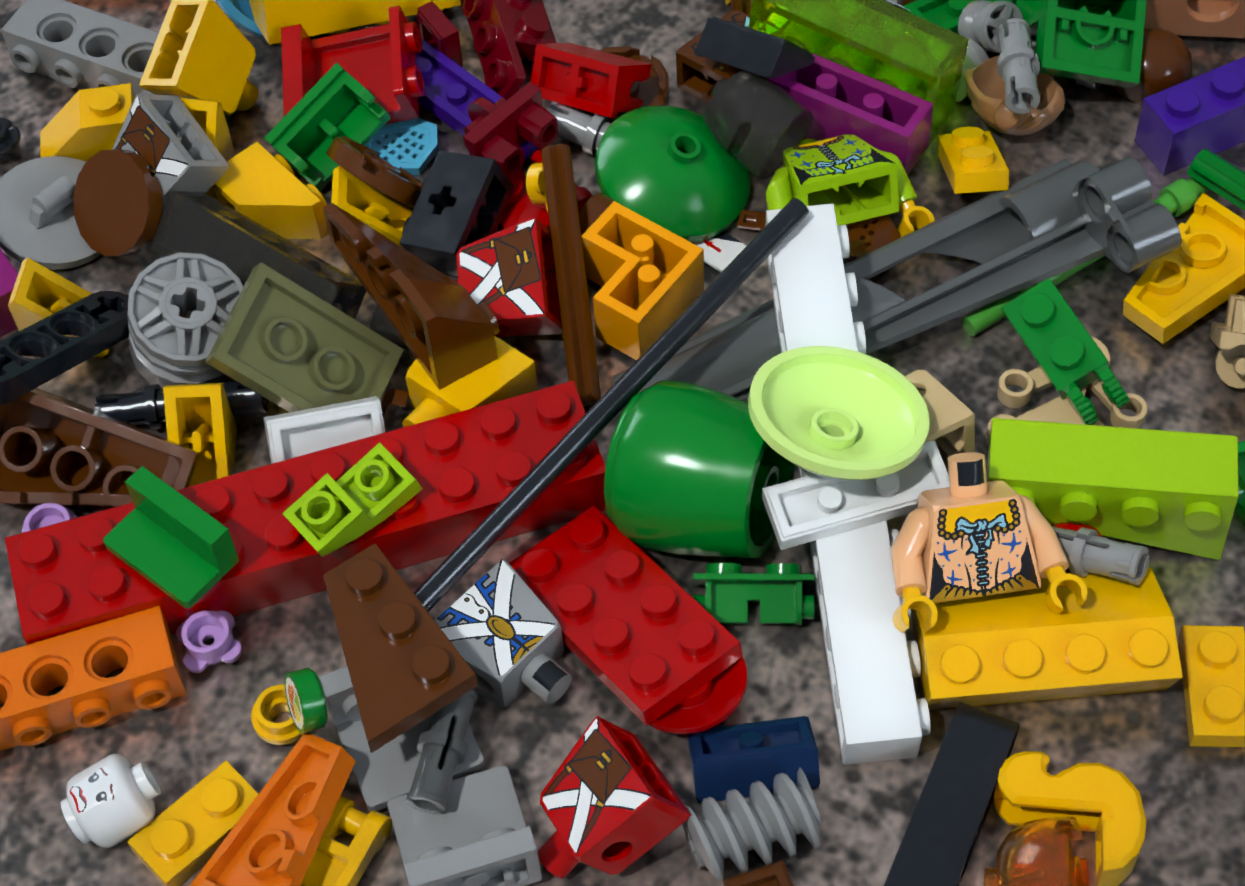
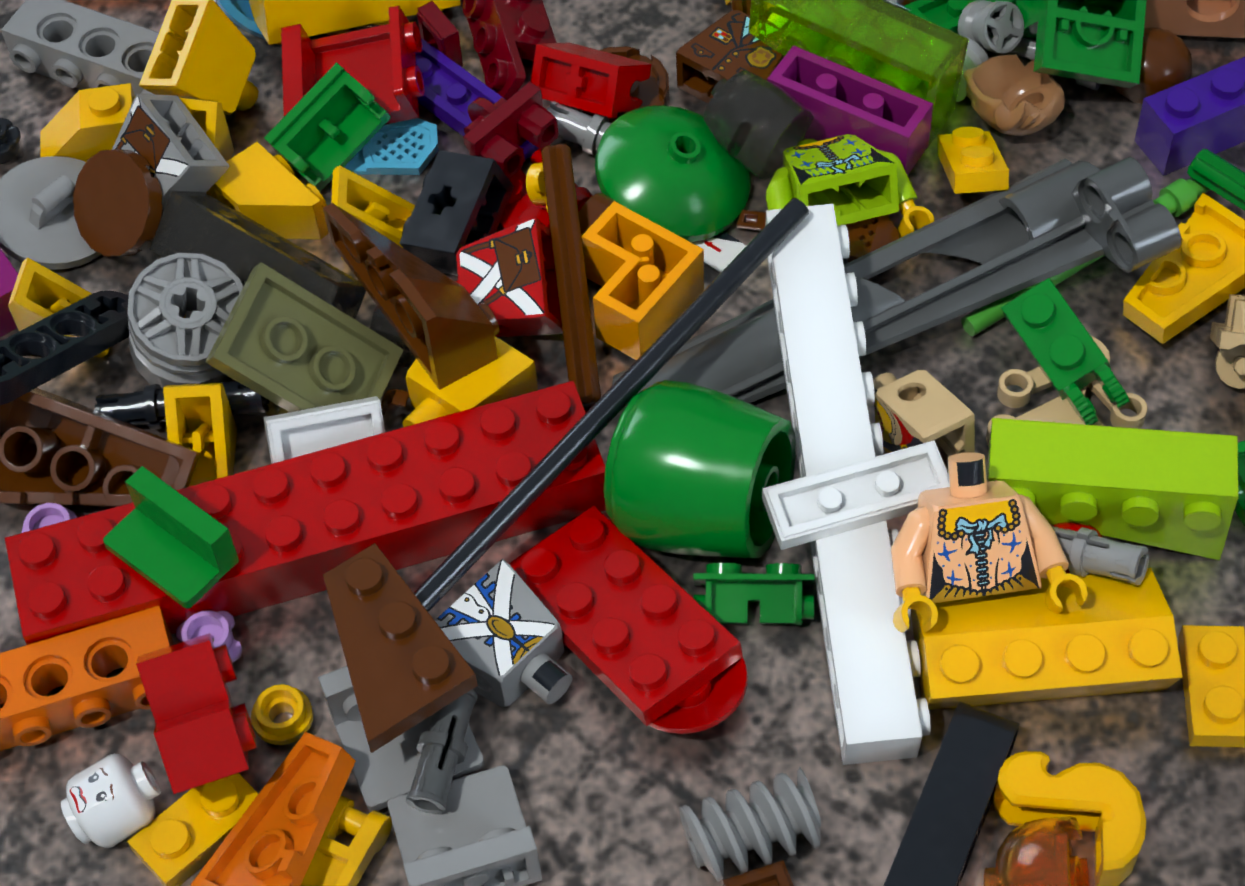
(194, 715): none -> red brick
(305, 700): green tile -> none
(345, 509): lime slope -> none
(374, 170): reddish brown tile -> none
(607, 803): red torso -> none
(751, 49): black slope -> none
(751, 752): dark blue slope -> none
(838, 412): yellowish green dish -> none
(1018, 66): light grey pin -> none

